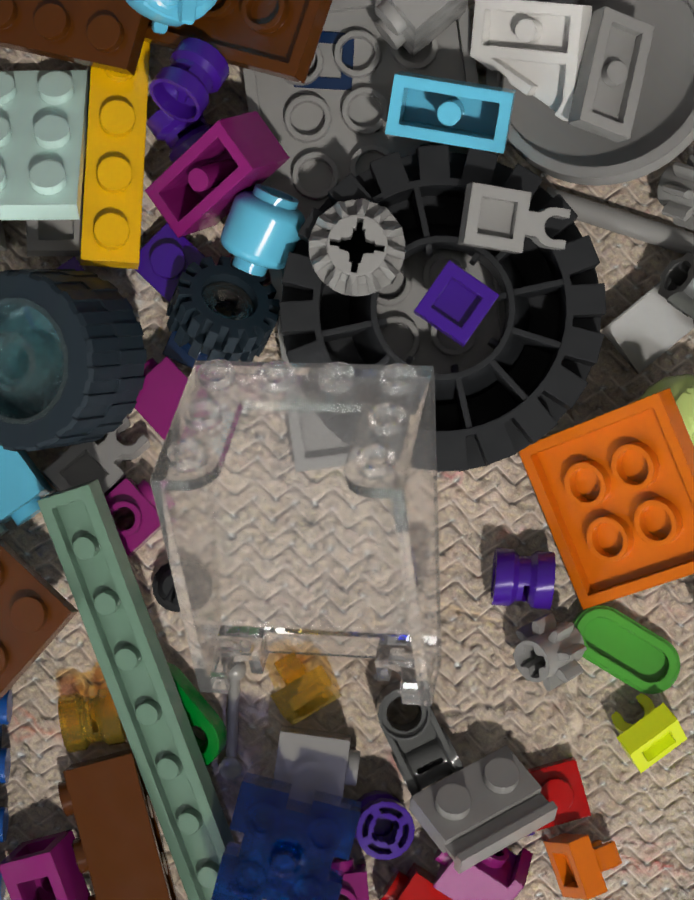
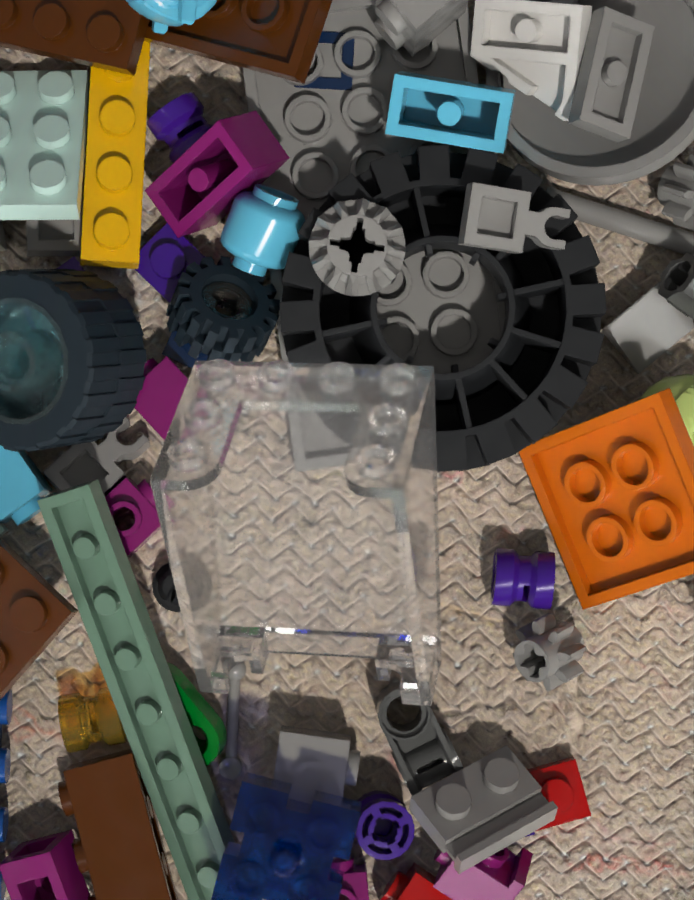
(185, 85): dark purple wheel -> none
(304, 690): clear yellow tile -> none
(456, 303): dark purple plate -> none
(580, 863): orange tile -> none
(627, 649): bright green tile -> none
(650, 736): neon yellow tile -> none

